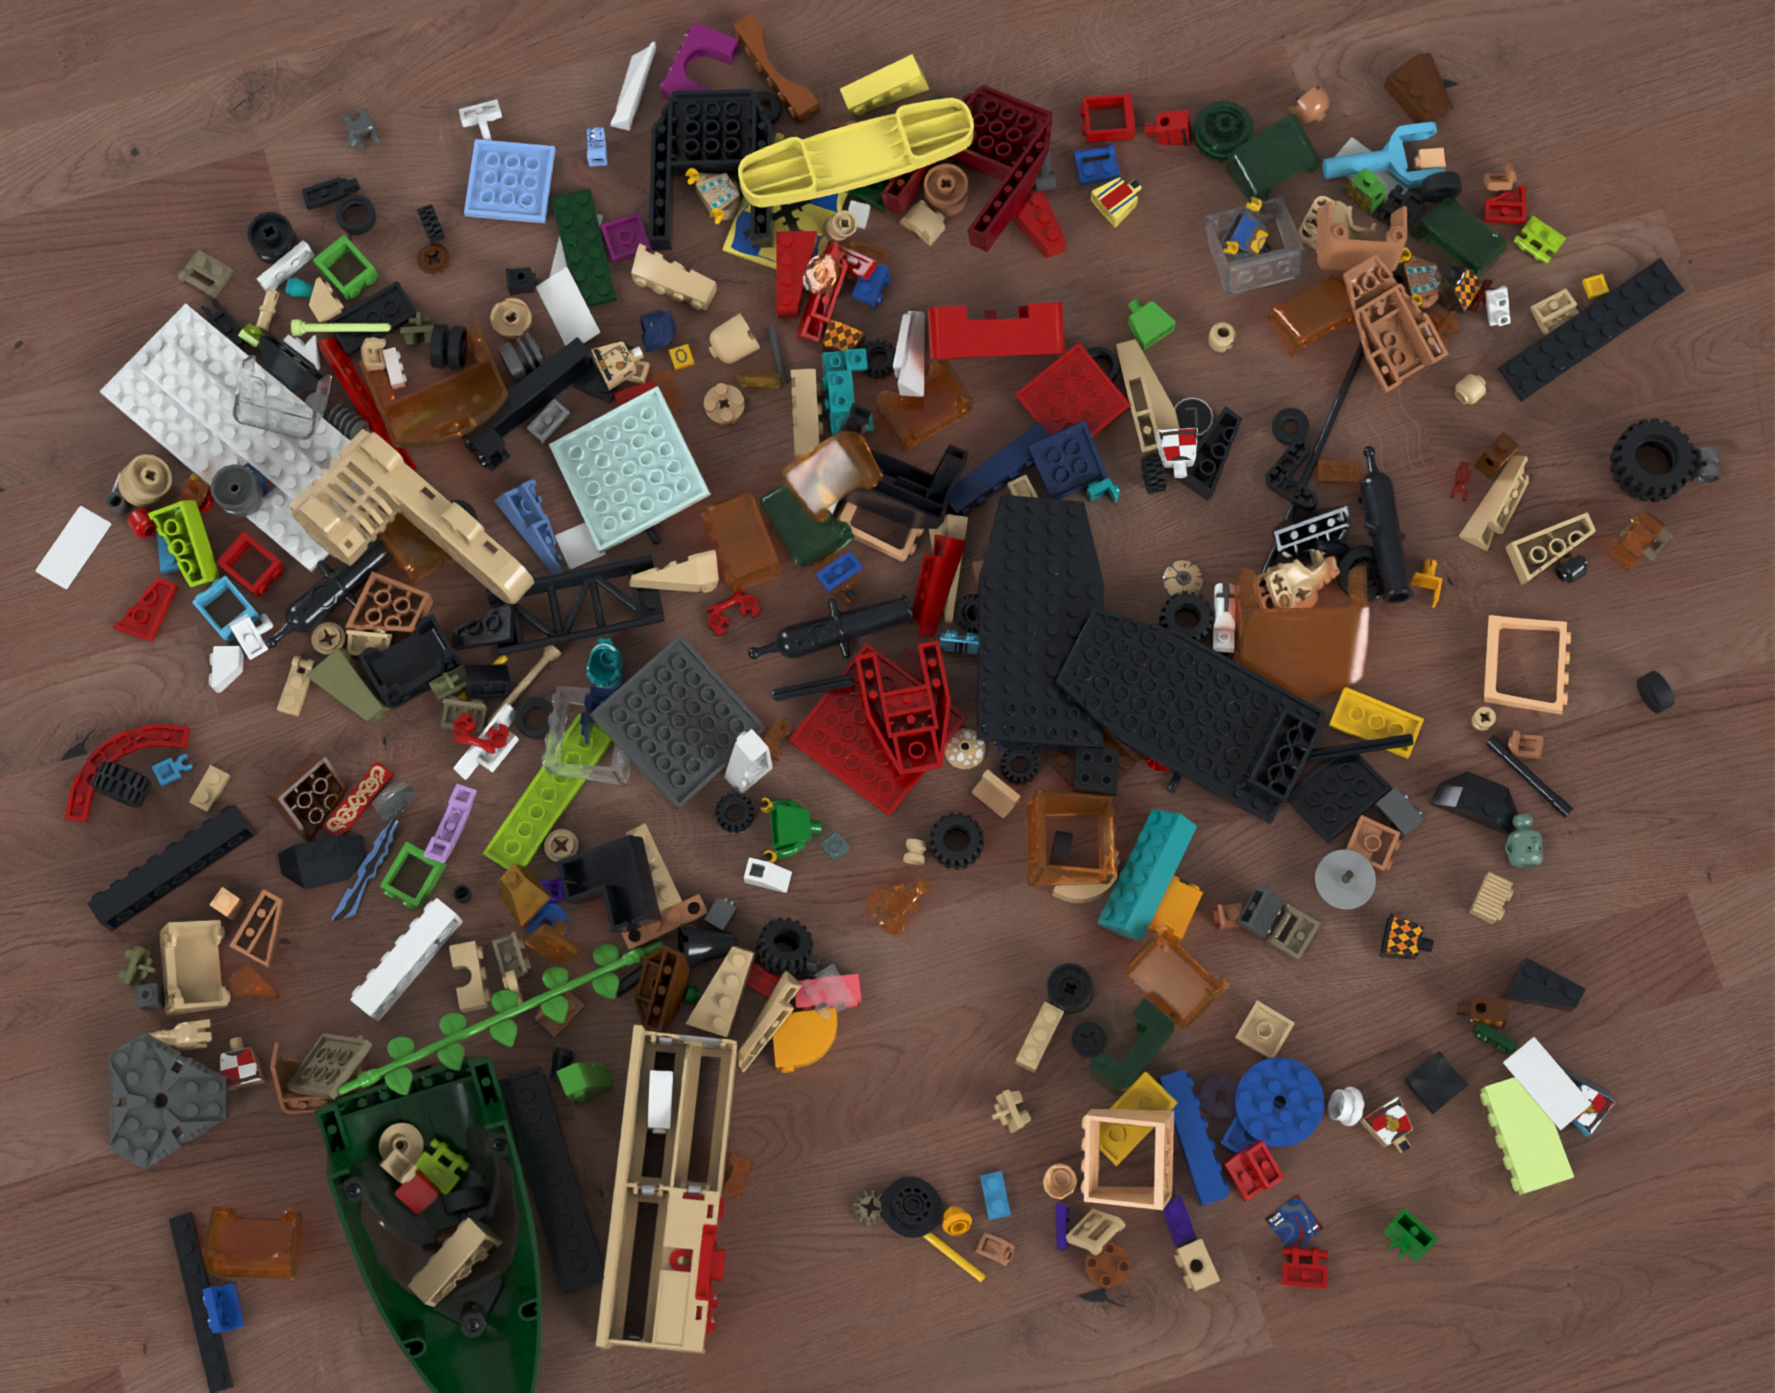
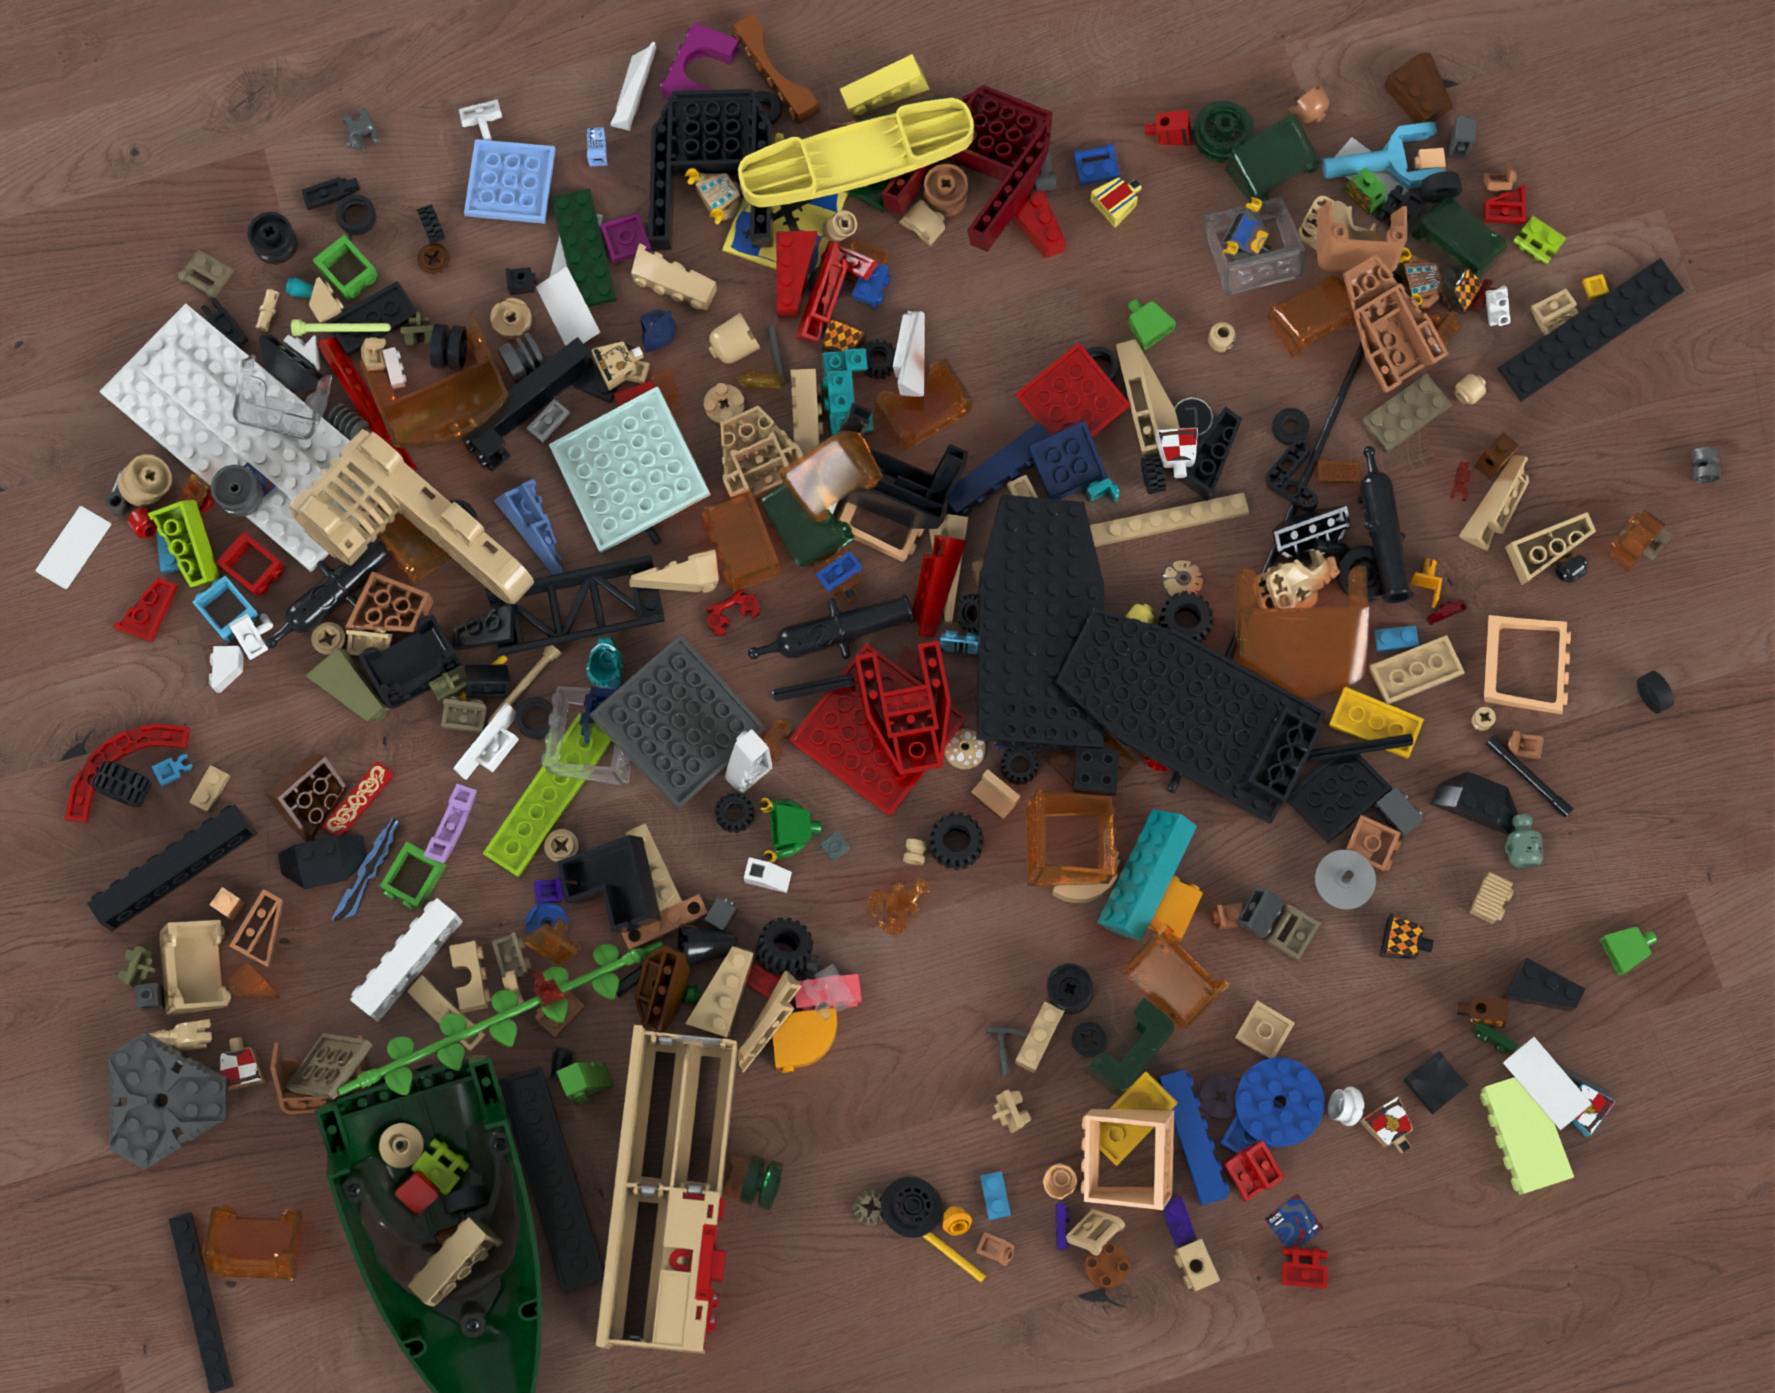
(223, 1308): blue bracket -> none
(251, 335): lime plate -> none
(286, 266): white plate -> none
(296, 687): tan plate -> none
(394, 799): dark grey piece -> none
(398, 1166): tan bracket -> none
(439, 1005): none -> tan slope
(462, 891): black hinge -> none
(463, 727): red helmet -> none
(522, 893): pearl gold slope -> none
(546, 991): none -> clear red plate
(578, 546): white sticker -> none
(660, 1101): white slope -> none
(681, 357): yellow tile -> none
(755, 453): none -> tan wedge
(758, 1181): none -> clear green wheel
(821, 274): clear orange tile -> none
(861, 212): white slope -> none
(1003, 1051): none -> dark grey piece
(1034, 332): red piece -> none
(1061, 848): black tyre -> none
(1108, 102): red window -> none
(1142, 612): none -> light yellow head
(1169, 519): none -> tan plate
(1224, 618): white plate -> none
(1395, 638): none -> dark azure plate
(1406, 413): none -> dark tan plate
(1409, 1236): green brick -> none
(1416, 670): none -> tan plate
(1446, 610): none -> dark red plate
(1462, 137): none -> dark grey brick
(1627, 948): none -> bright green torso
(1666, 439): black tyre -> none

